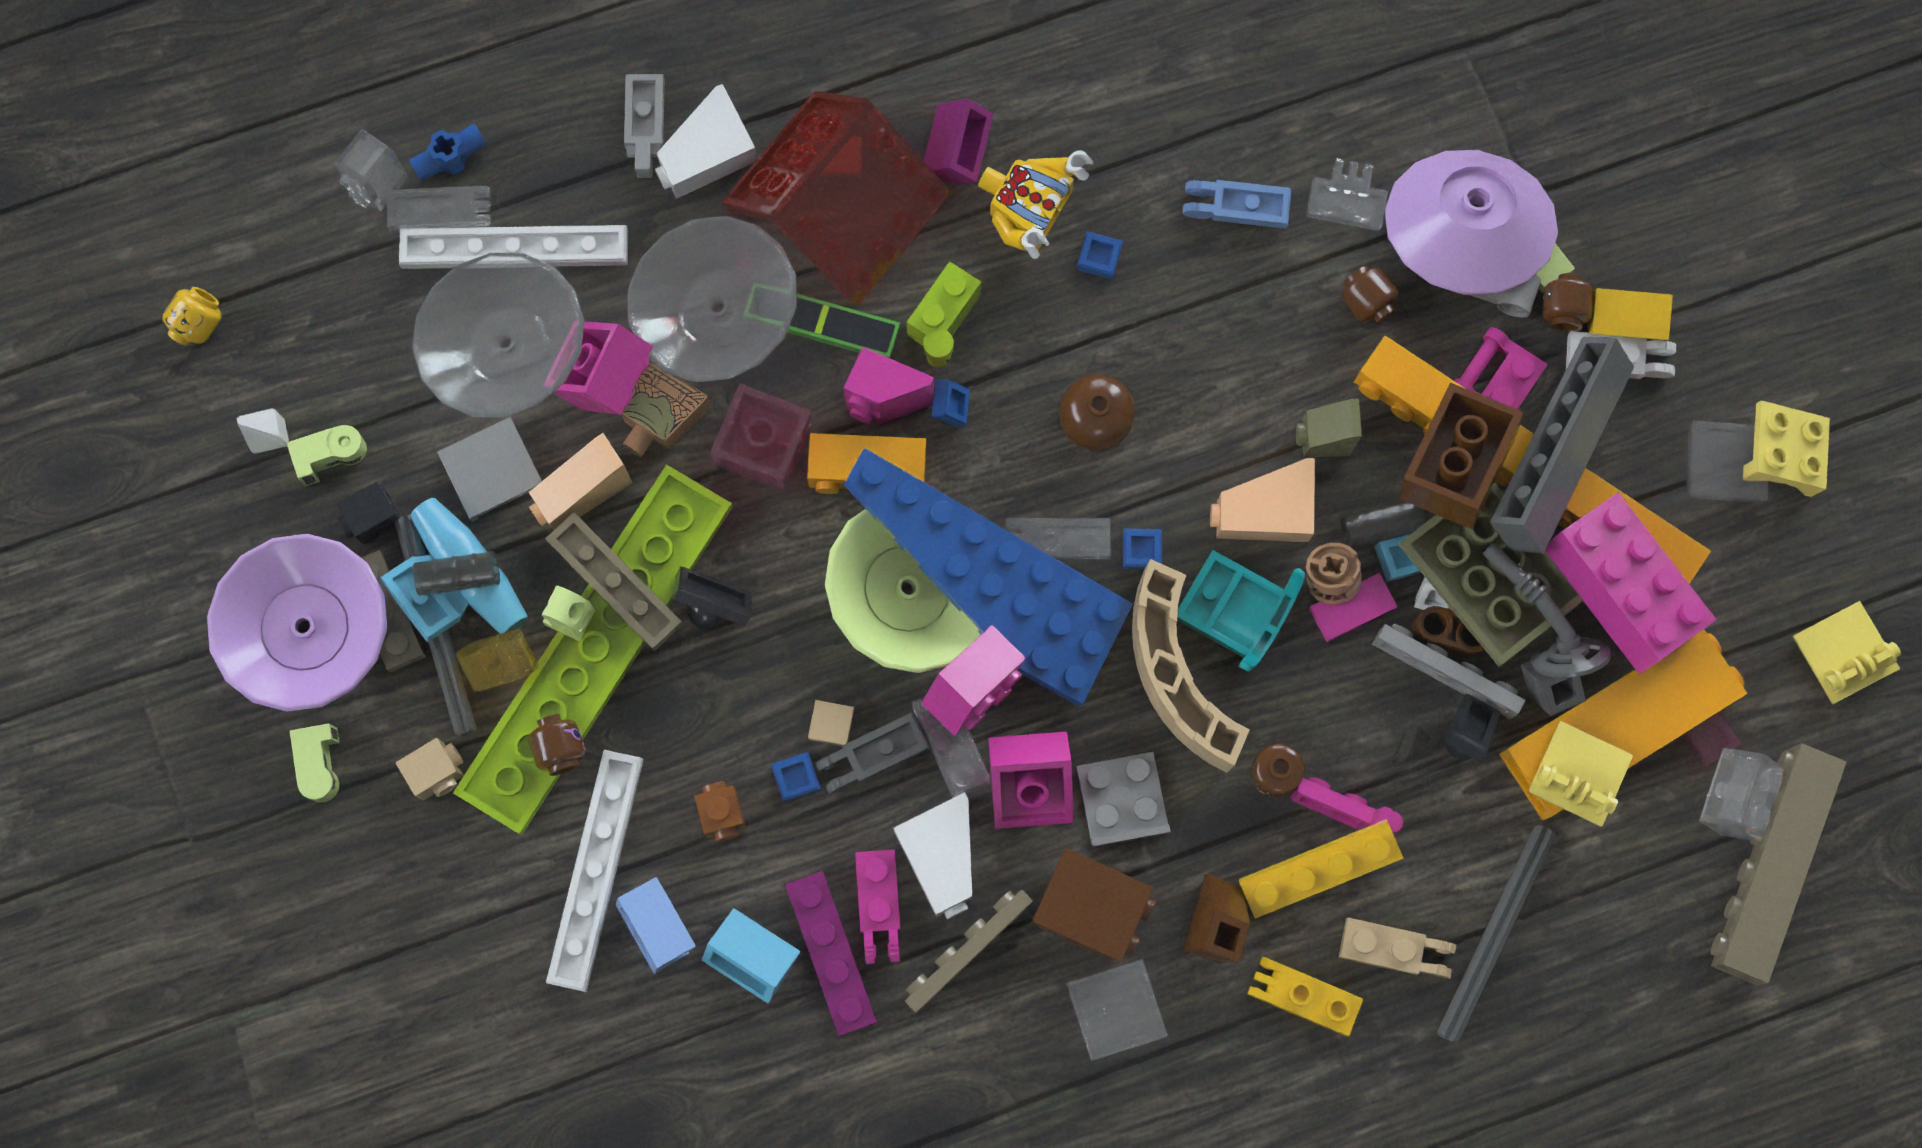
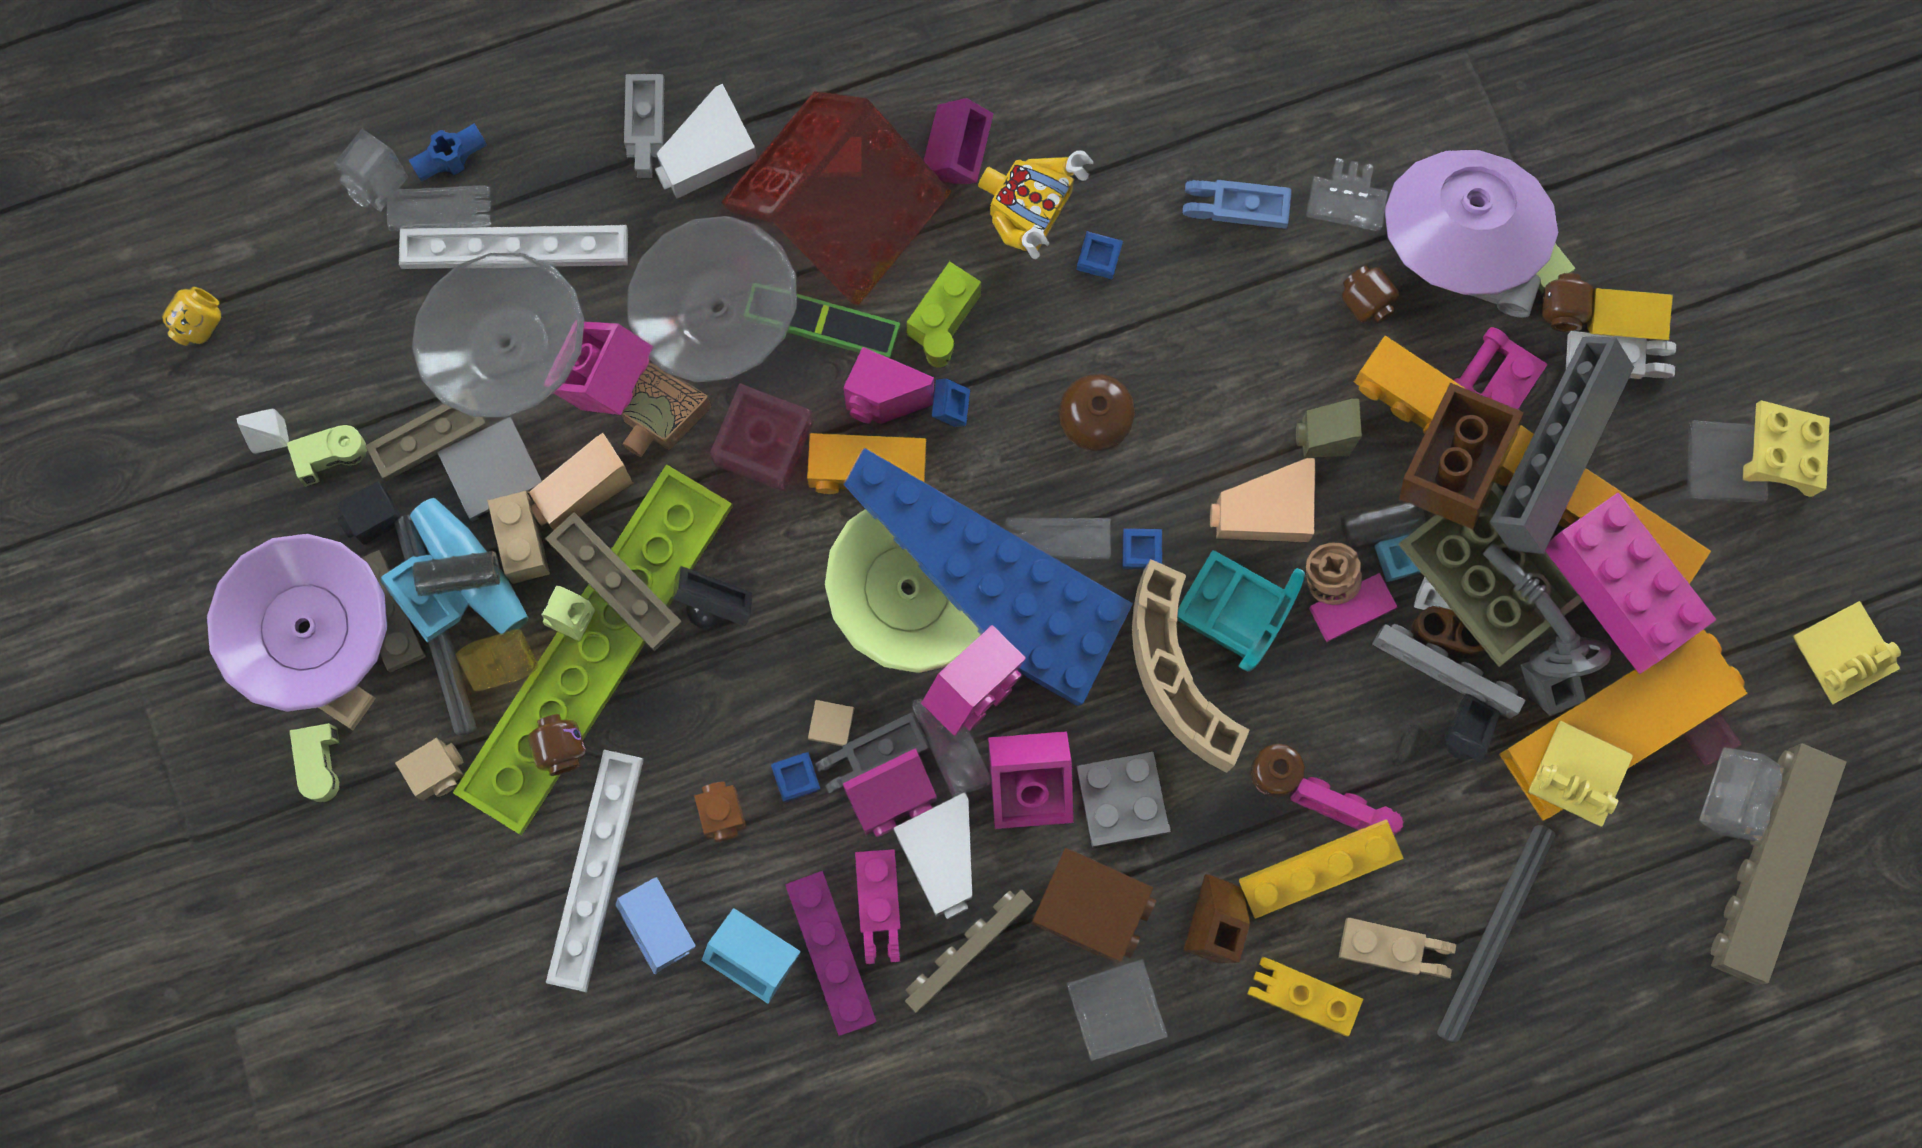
(350, 707): none -> tan tile
(421, 439): none -> dark tan plate
(518, 537): none -> tan brick
(890, 793): none -> dark pink slope

